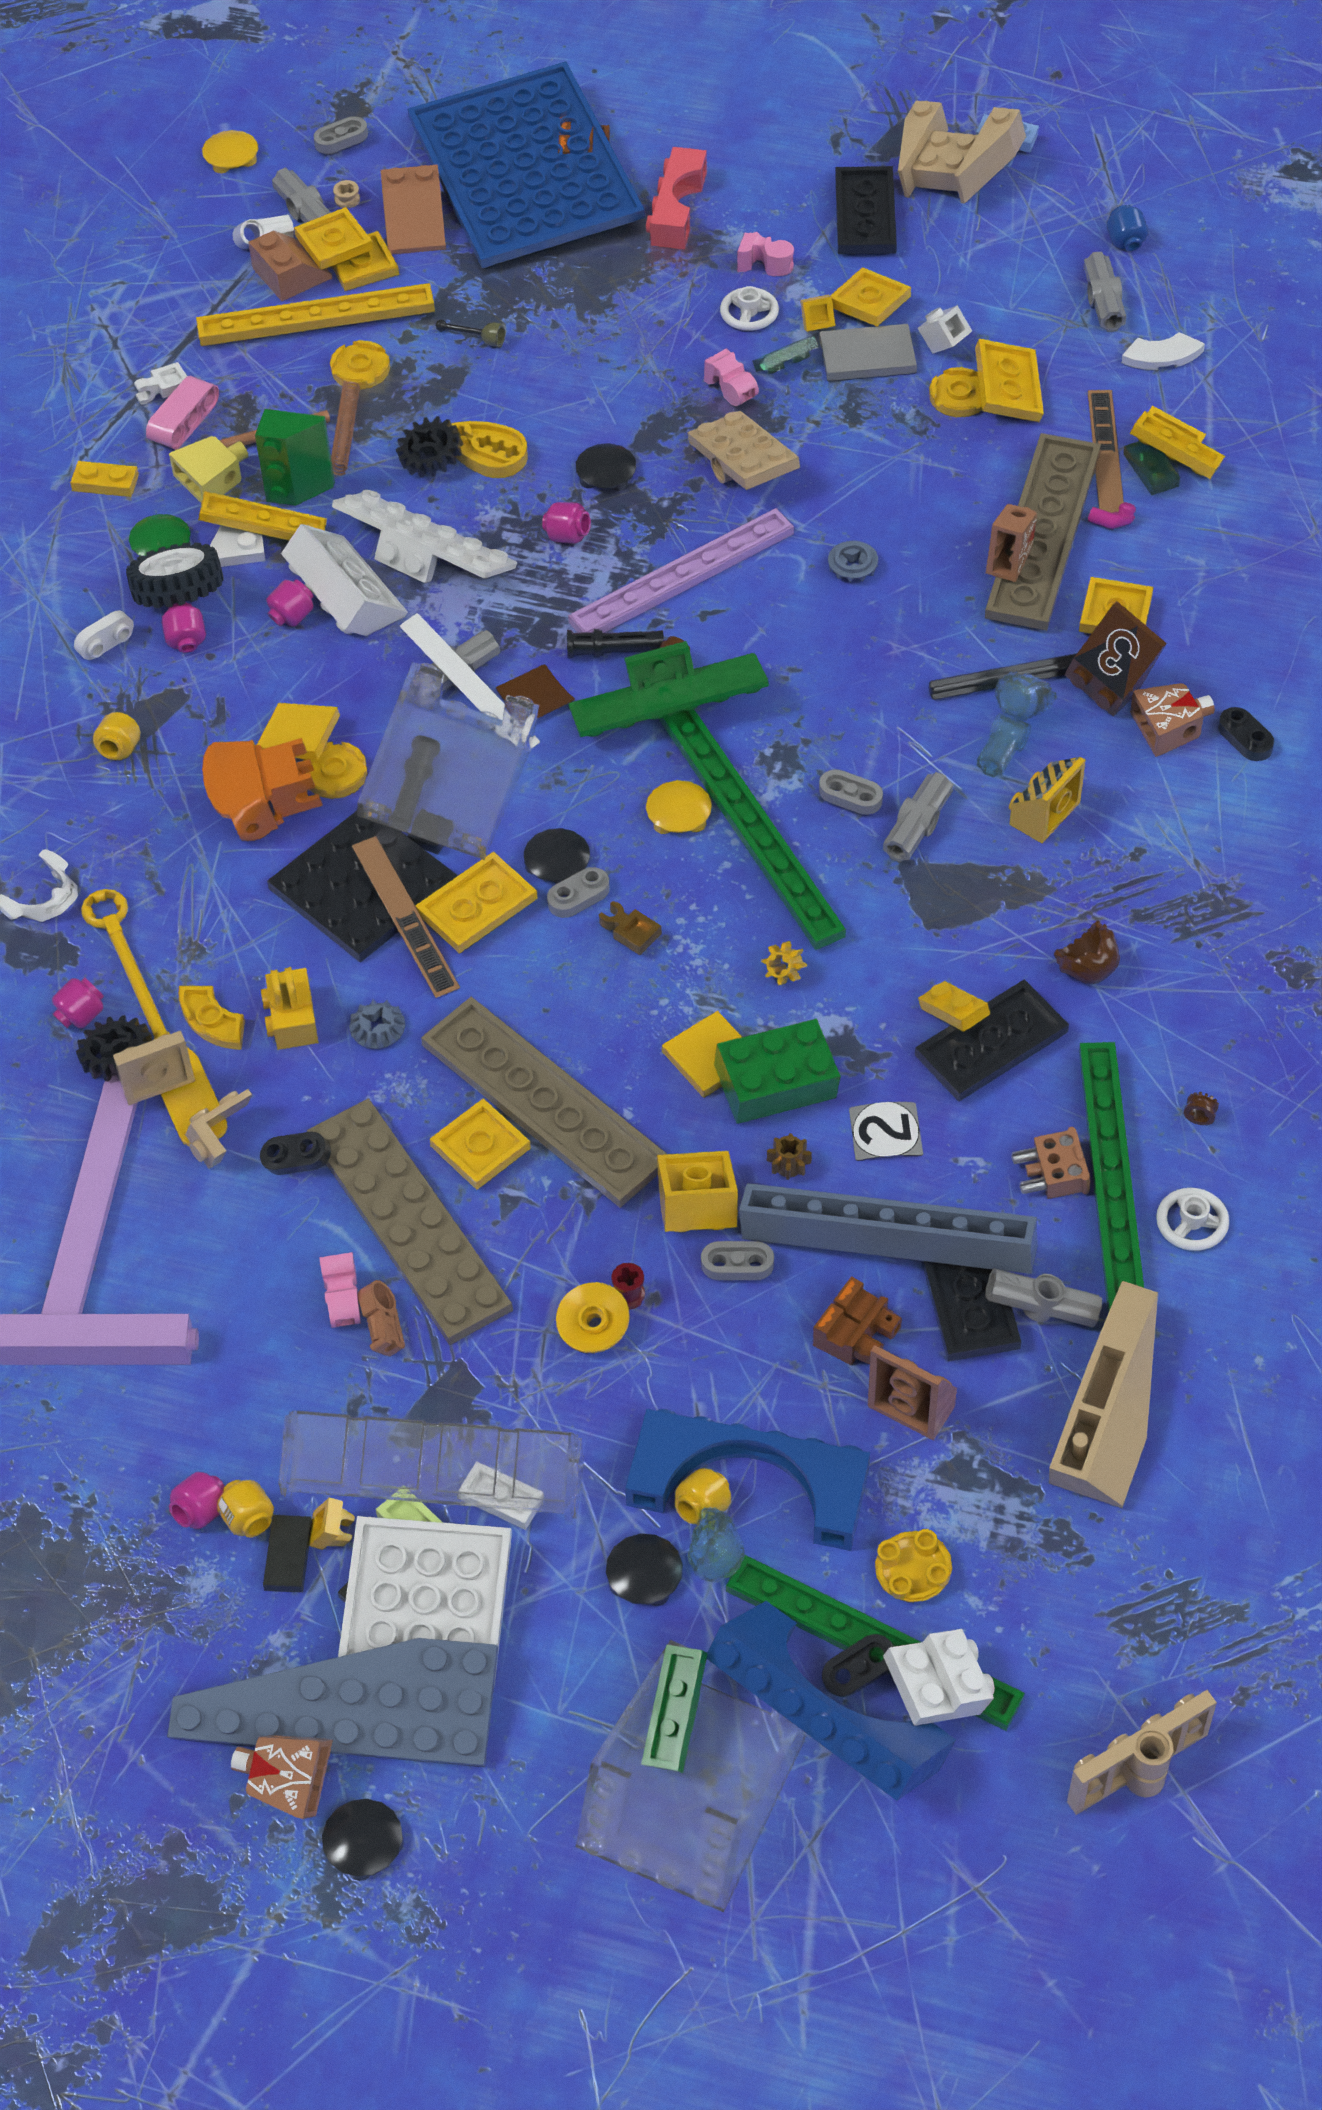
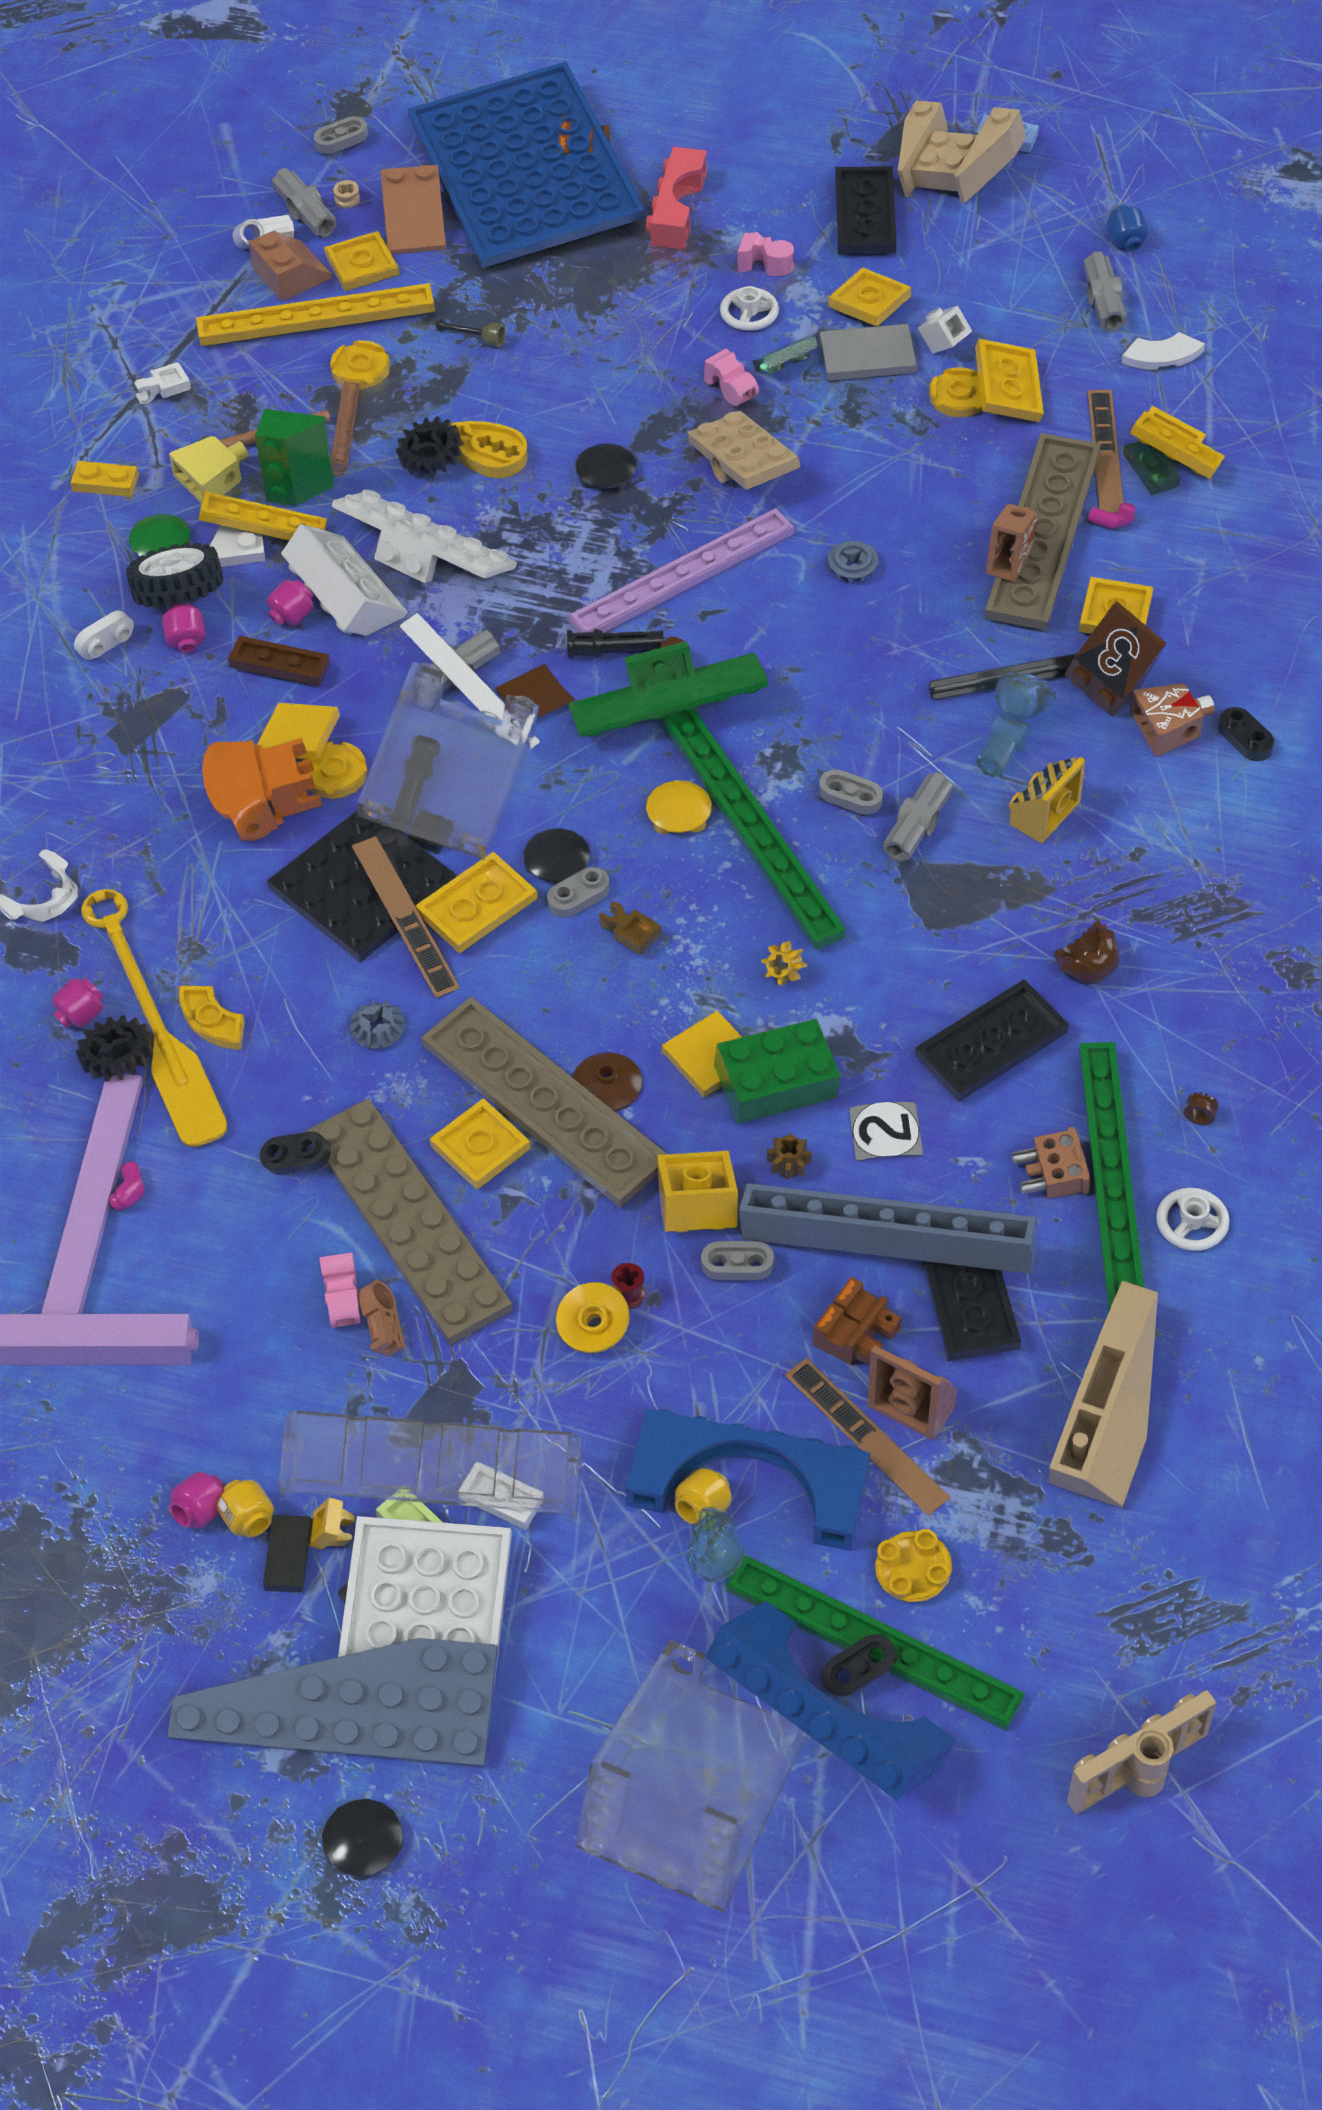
(116, 736): yellow head -> none
(130, 1190): none -> dark pink arm
(154, 1067): tan plate -> none
(182, 412): bright pink beam -> none
(203, 1141): tan bracket -> none
(230, 150): yellow dish -> none
(279, 660): none -> reddish brown plate
(285, 1772): nougat torso -> none
(290, 1007): yellow brick -> none
(333, 238): yellow plate -> none
(566, 522): dark pink head -> none
(617, 1090): none -> reddish brown dish
(644, 1569): black dish -> none
(674, 1708): plate -> none
(817, 313): yellow tile -> none
(867, 1436): none -> medium nougat sticker
(940, 1677): white plate -> none
(954, 1006): yellow plate -> none
(1043, 1297): light grey piece -> none

